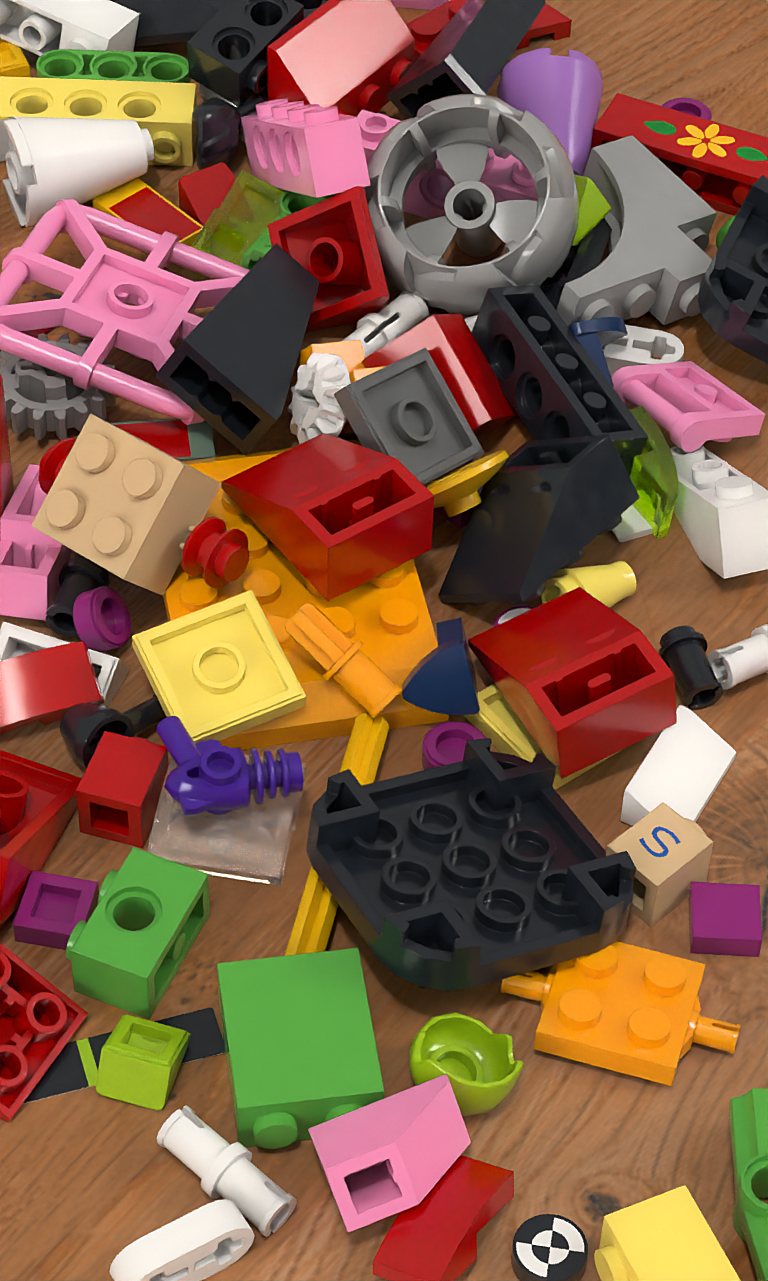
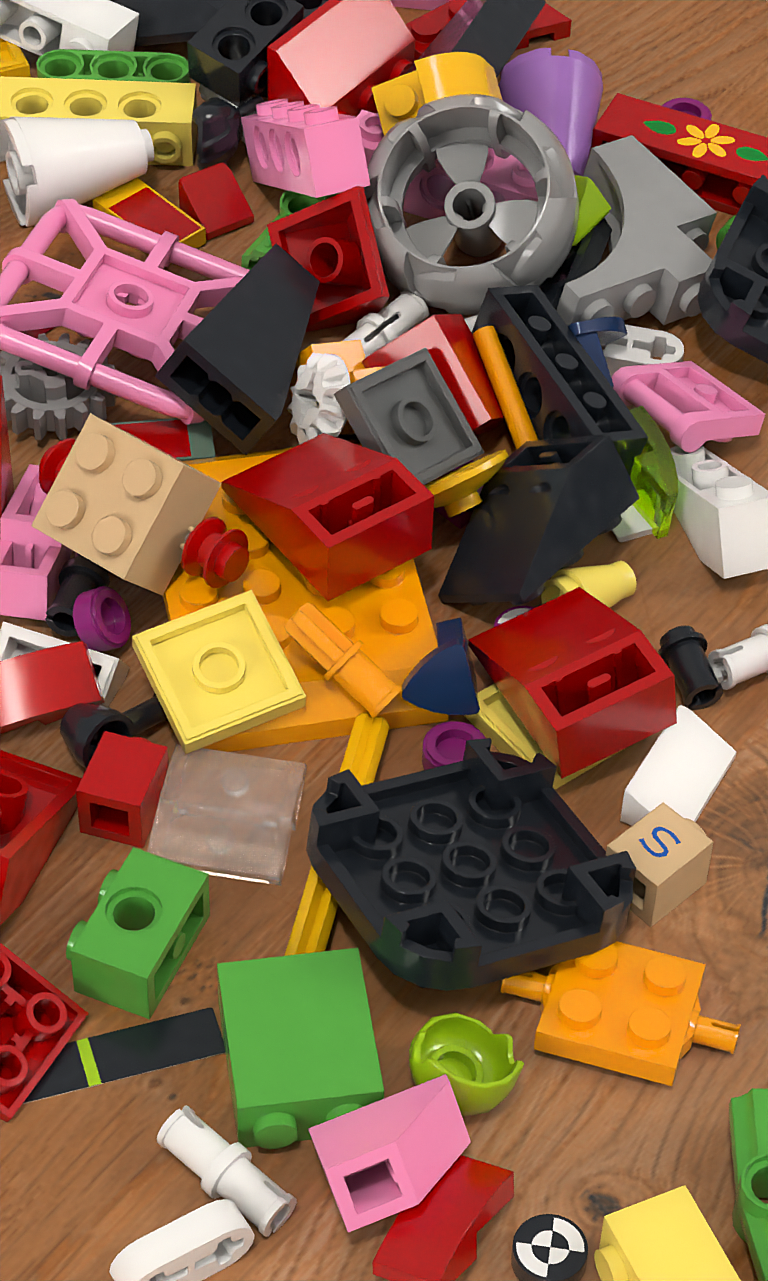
(53, 908): magenta tile -> none
(141, 1062): lime slope -> none
(218, 776): dark purple piece -> none
(239, 219): clear neon green slope -> none
(433, 79): none -> yellow brick
(504, 385): none -> light orange bar
(725, 919): magenta tile -> none

